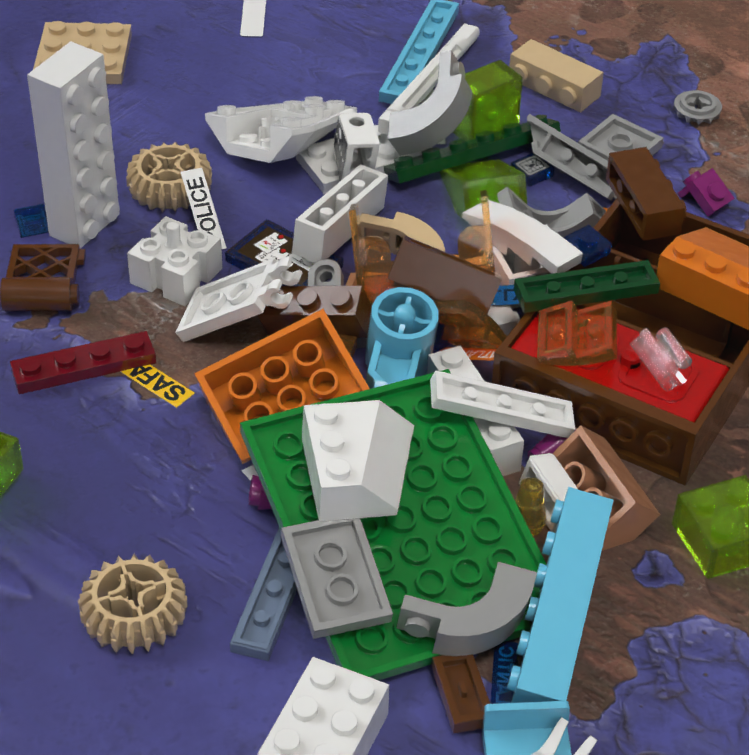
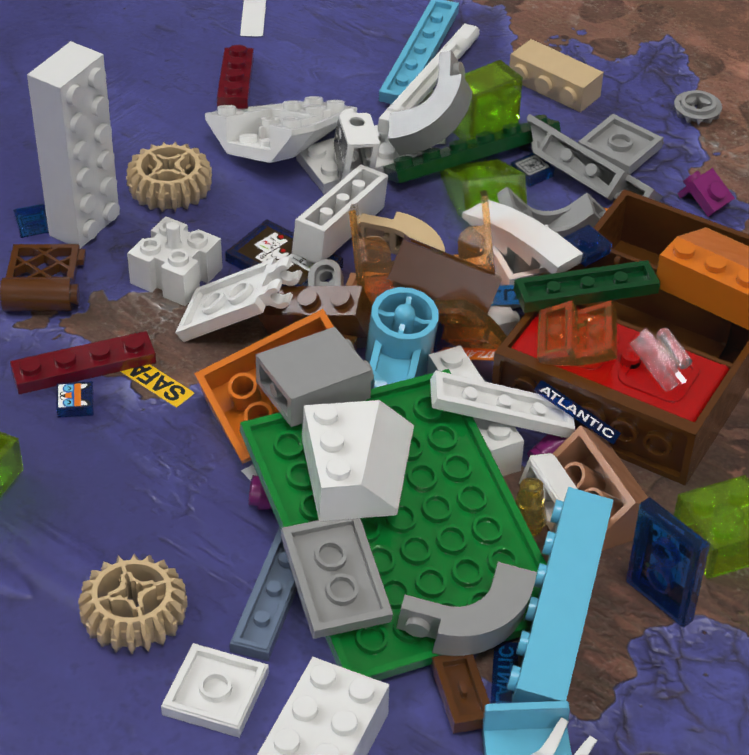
(75, 399): none -> tile
(109, 39): tan plate -> none
(201, 203): white sticker -> none
(215, 690): none -> white tile
(236, 76): none -> dark red plate
(313, 372): none -> light grey brick
(577, 412): none -> clear blue sticker
(645, 193): reddish brown brick -> none
(667, 562): none -> clear blue tile

